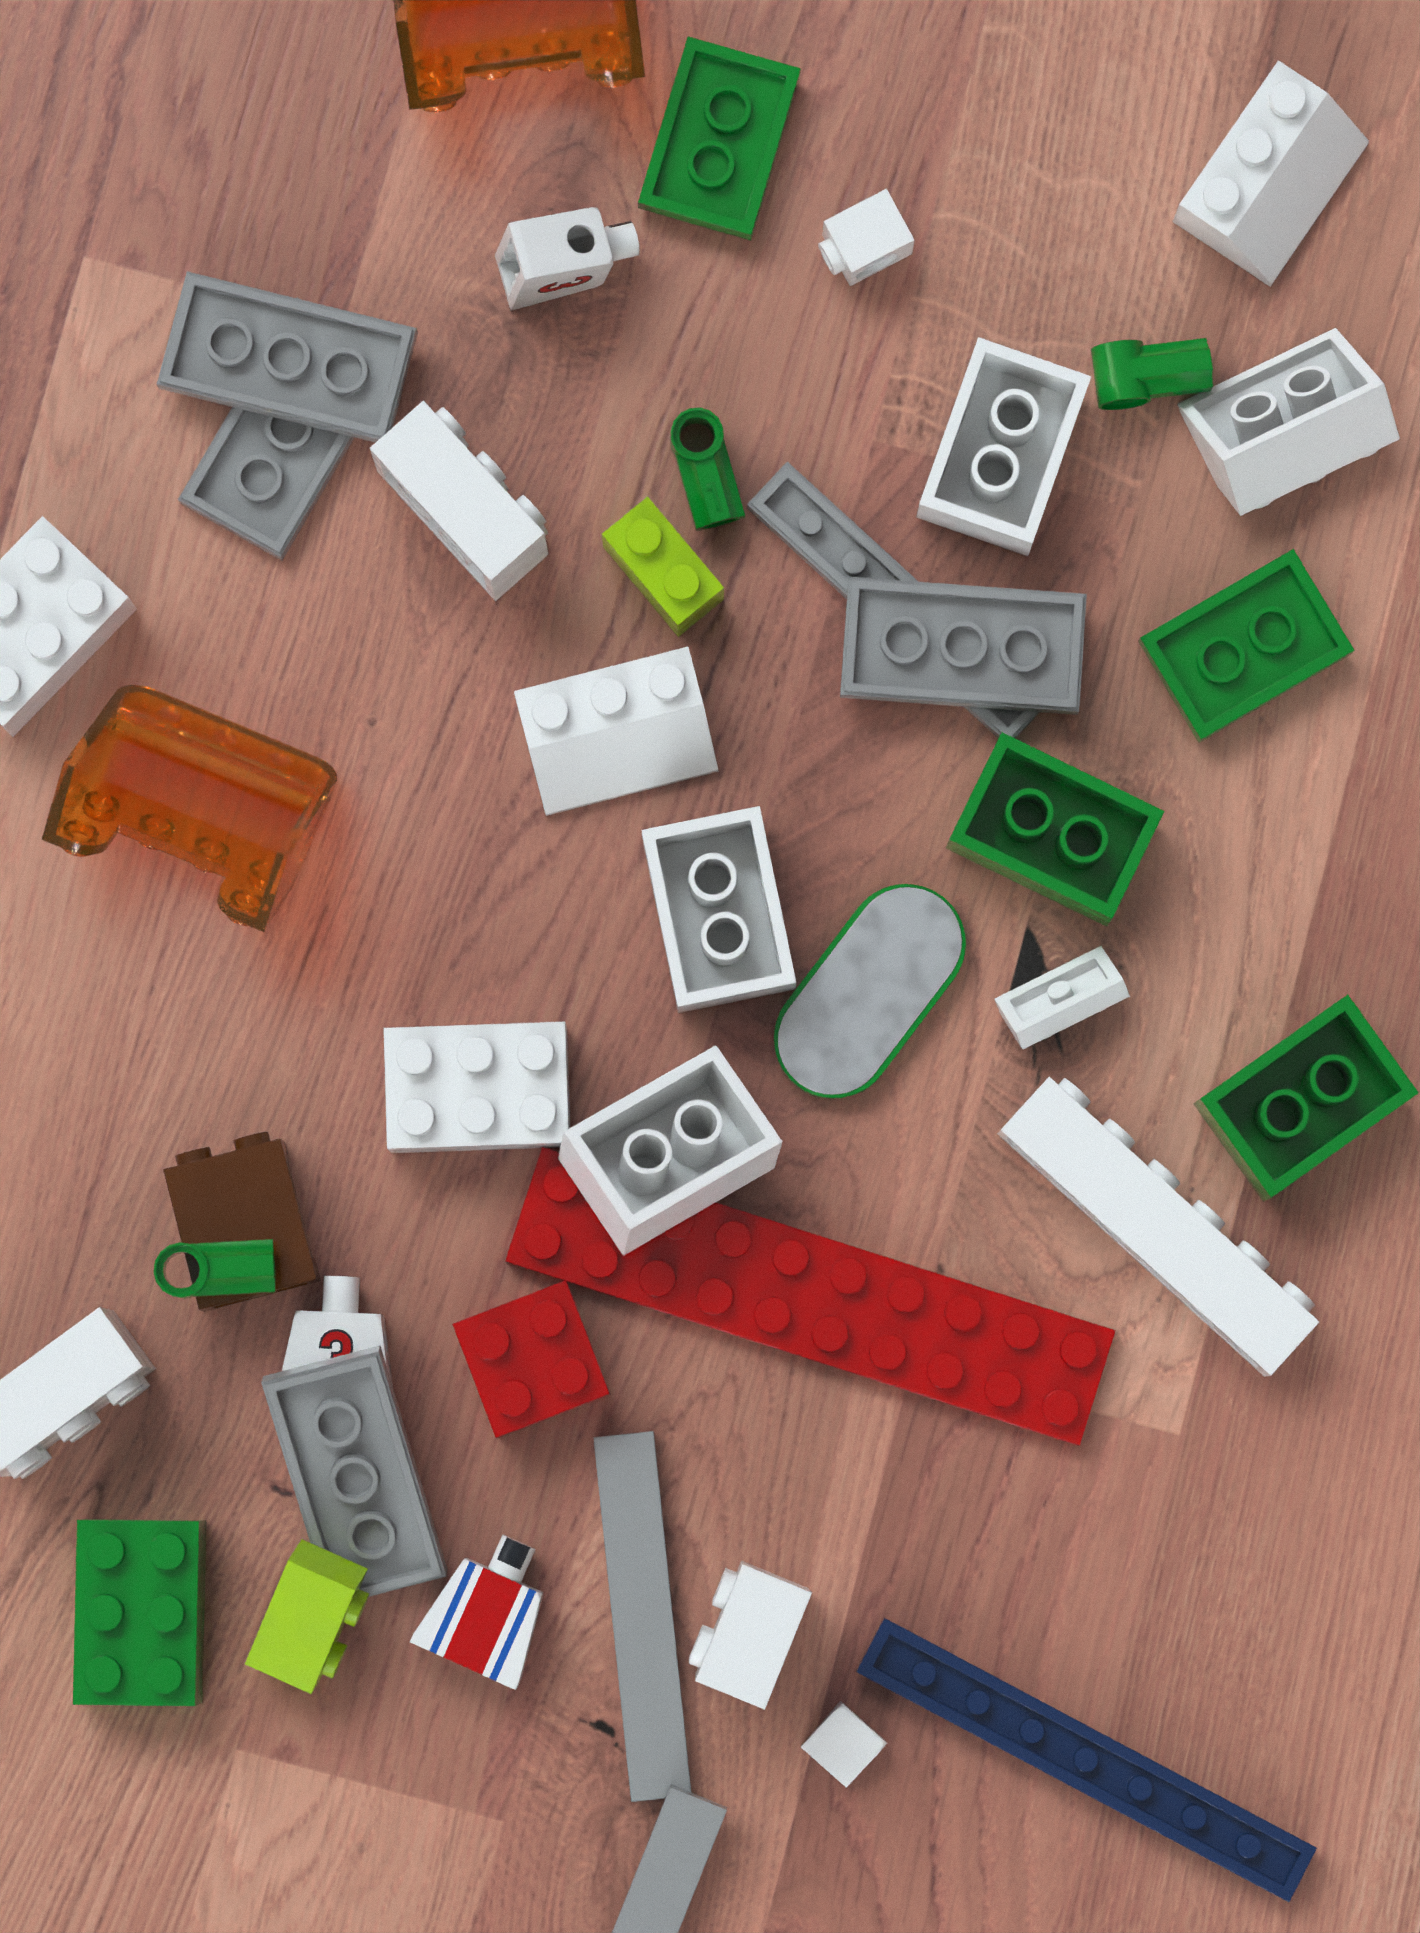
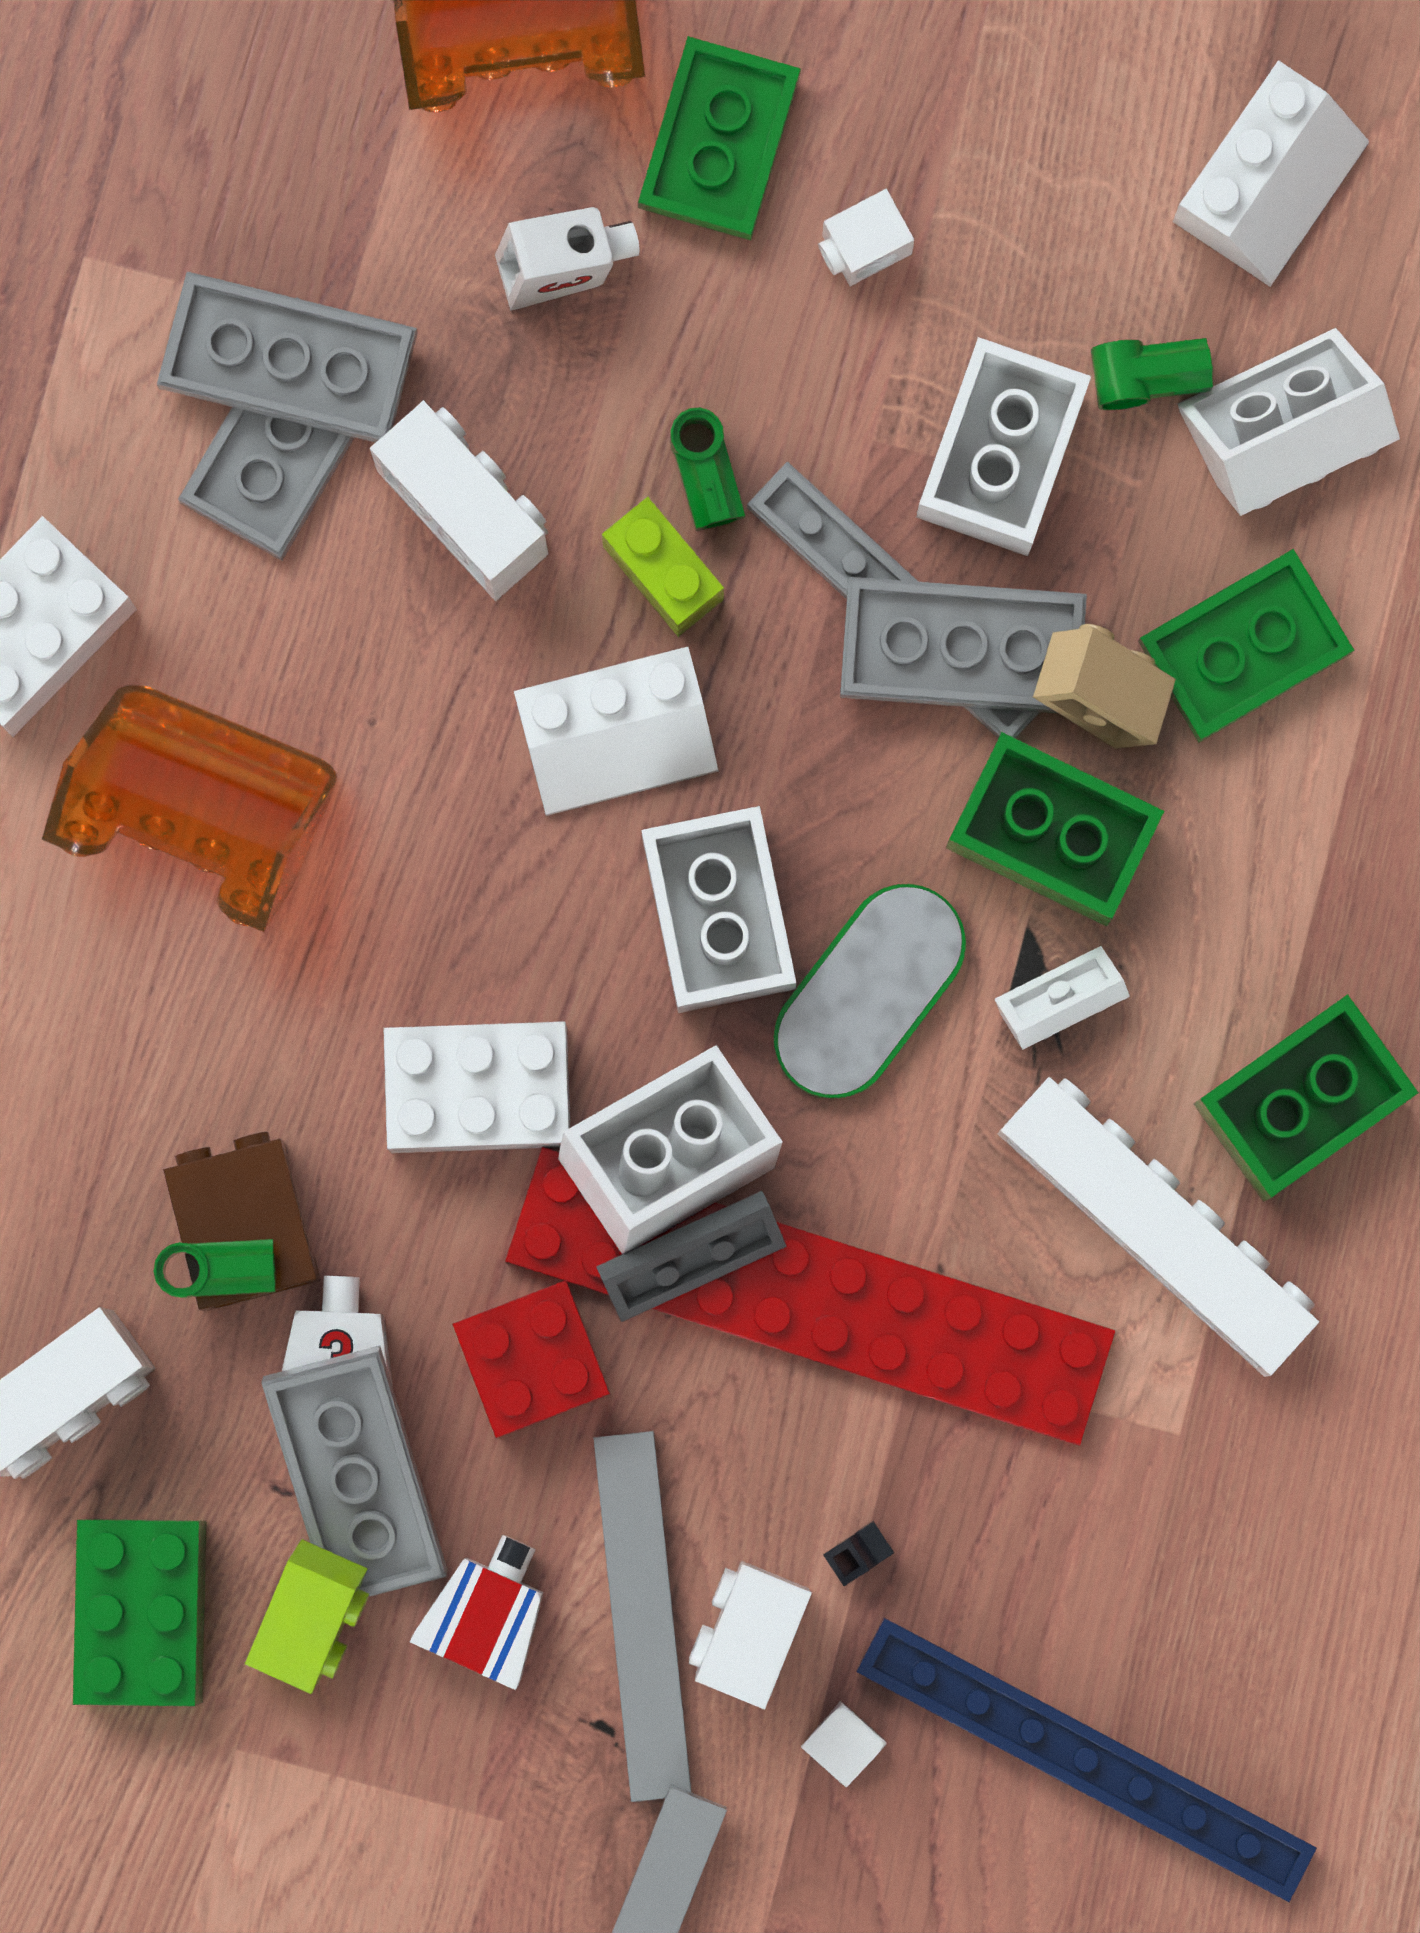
(691, 1256): none -> dark grey plate
(858, 1553): none -> black piece
(1104, 686): none -> tan brick

